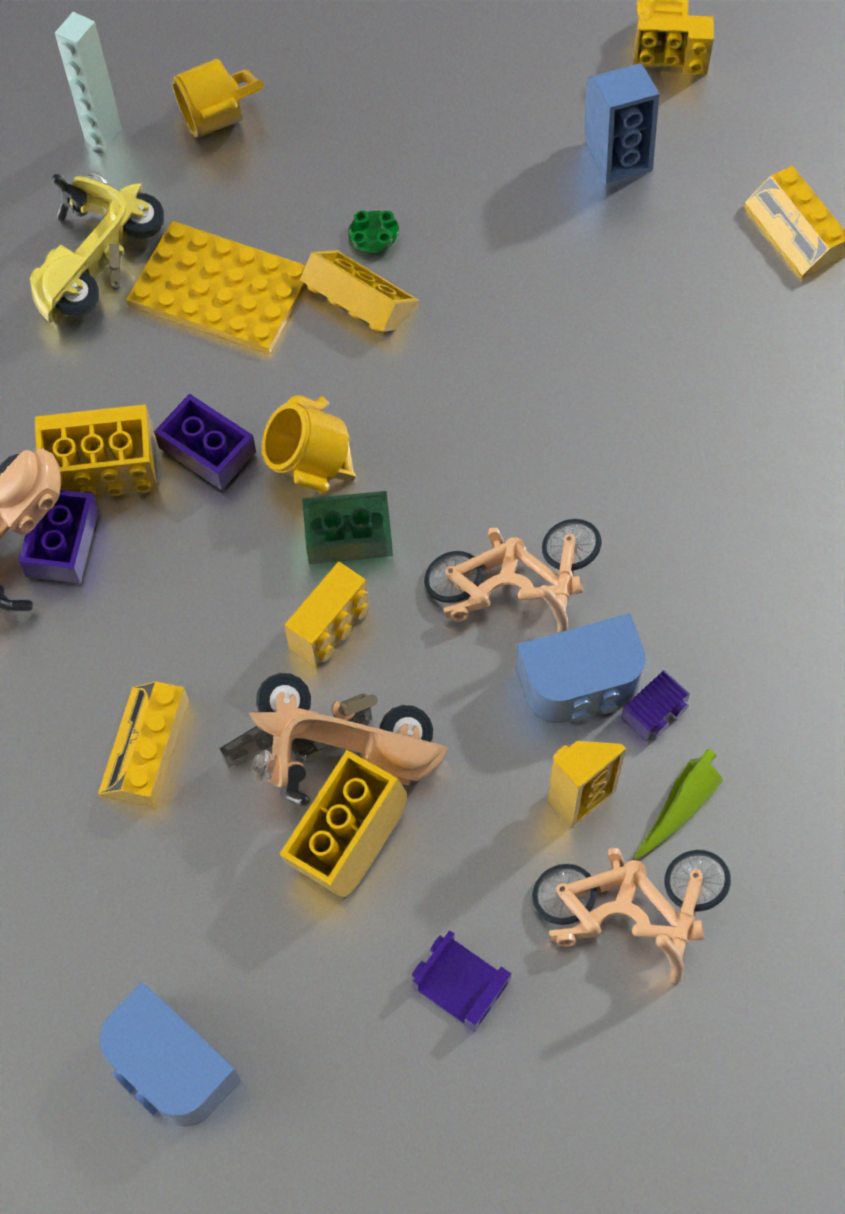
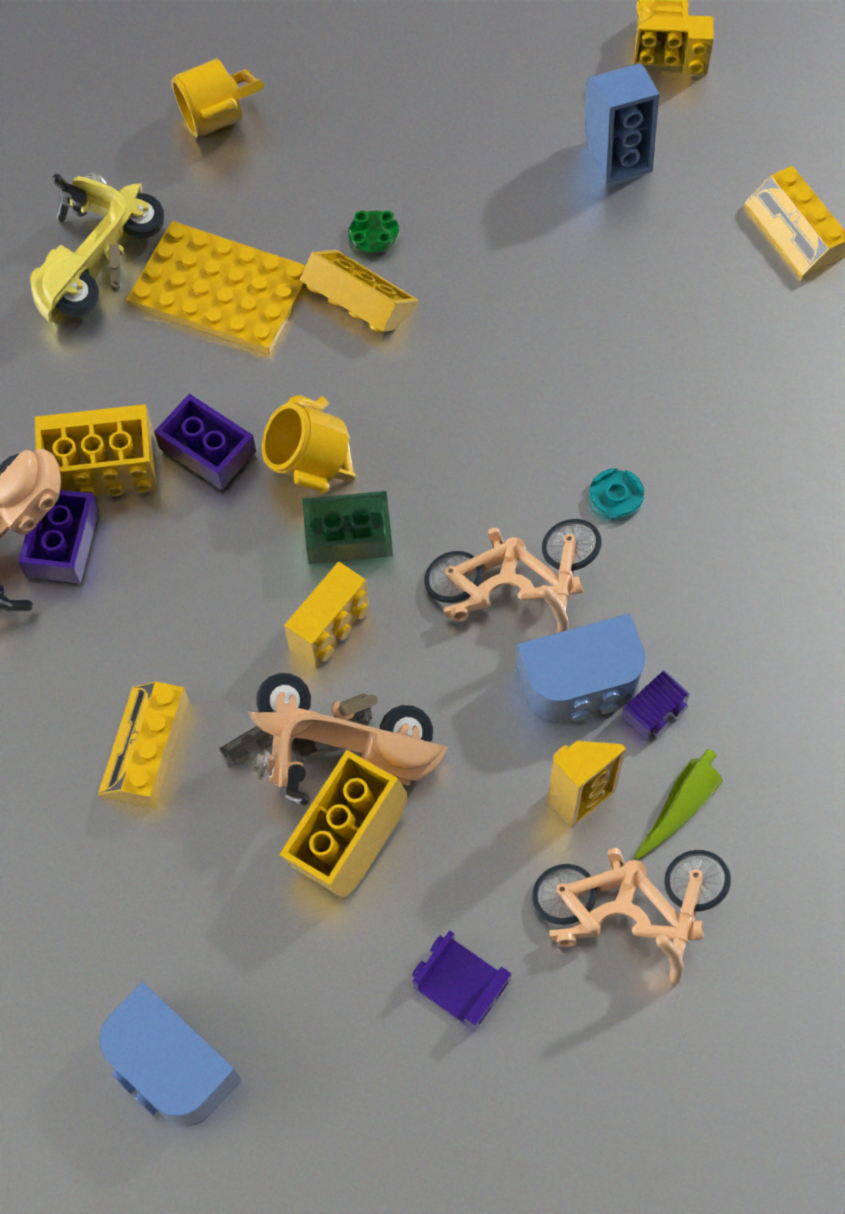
(88, 79): light aqua brick -> none
(616, 494): none -> teal tile

